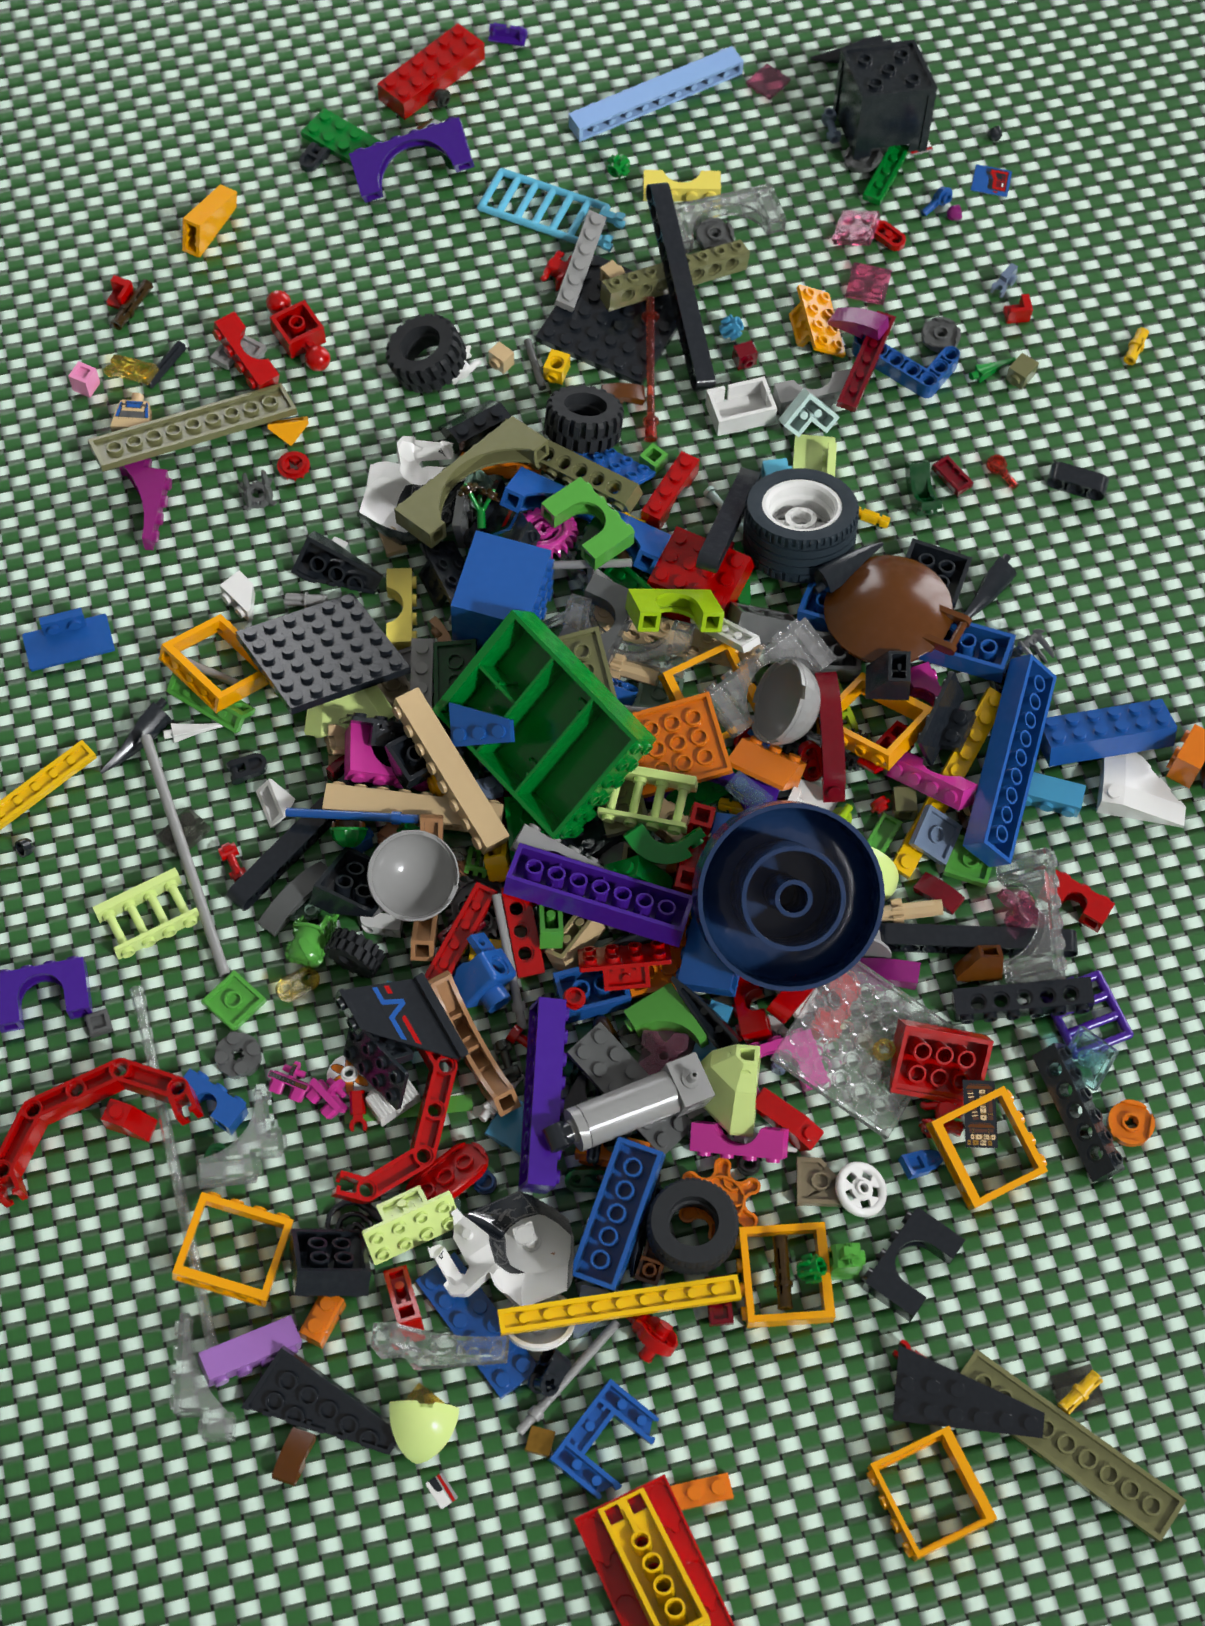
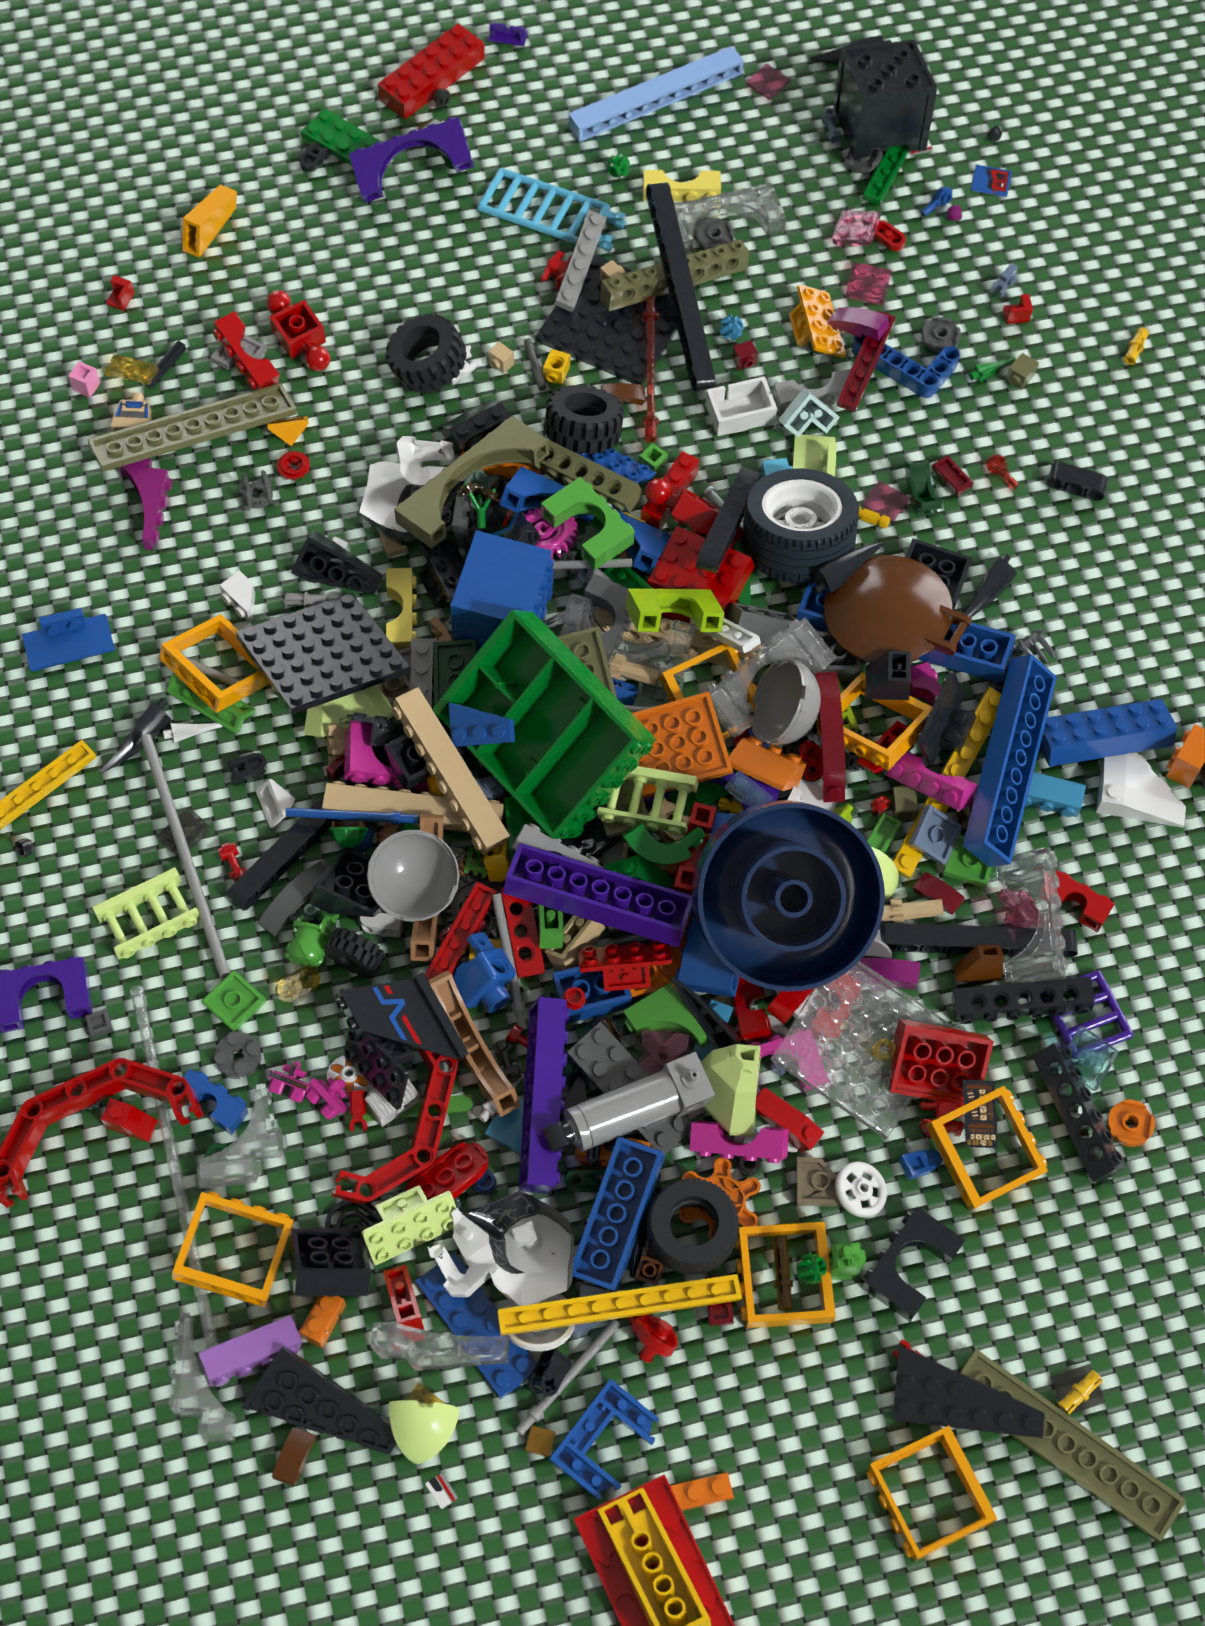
(119, 320): dark brown pin -> none
(686, 507): none -> red brick
(886, 501): none -> clear pink piece

